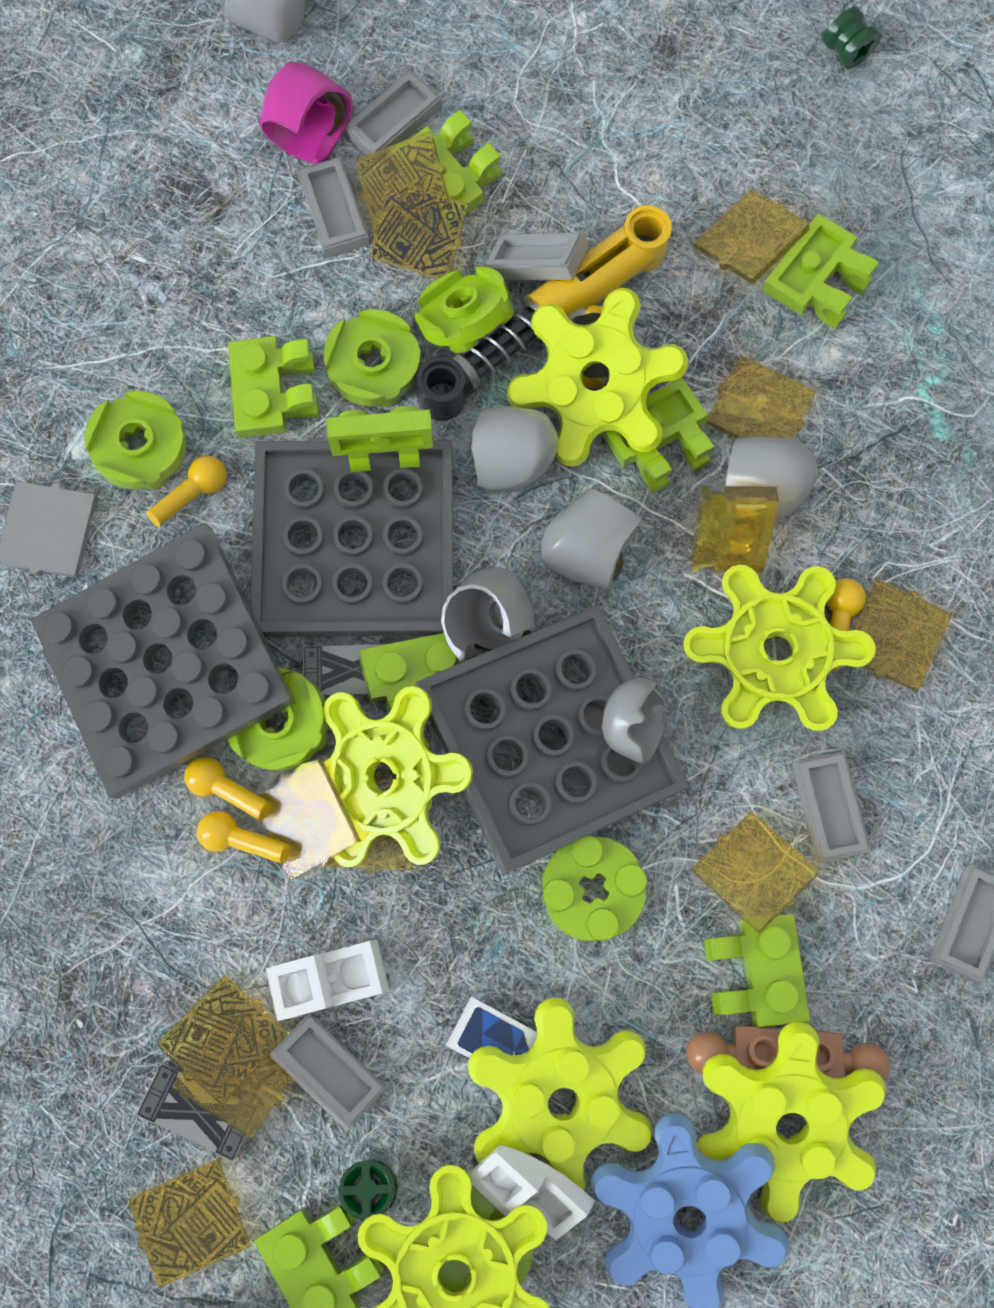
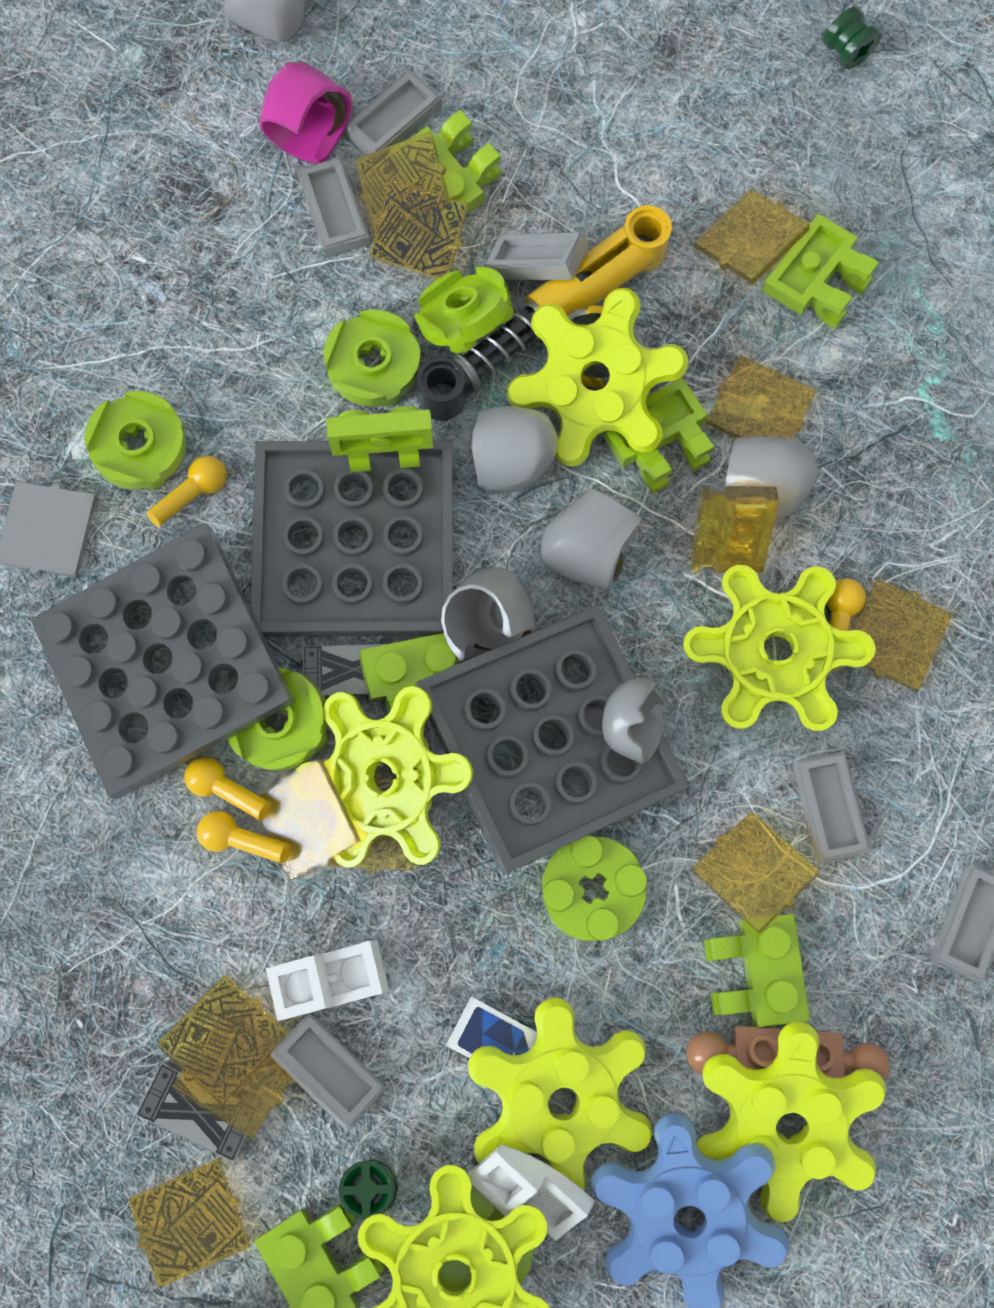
(258, 386): lime plate -> none

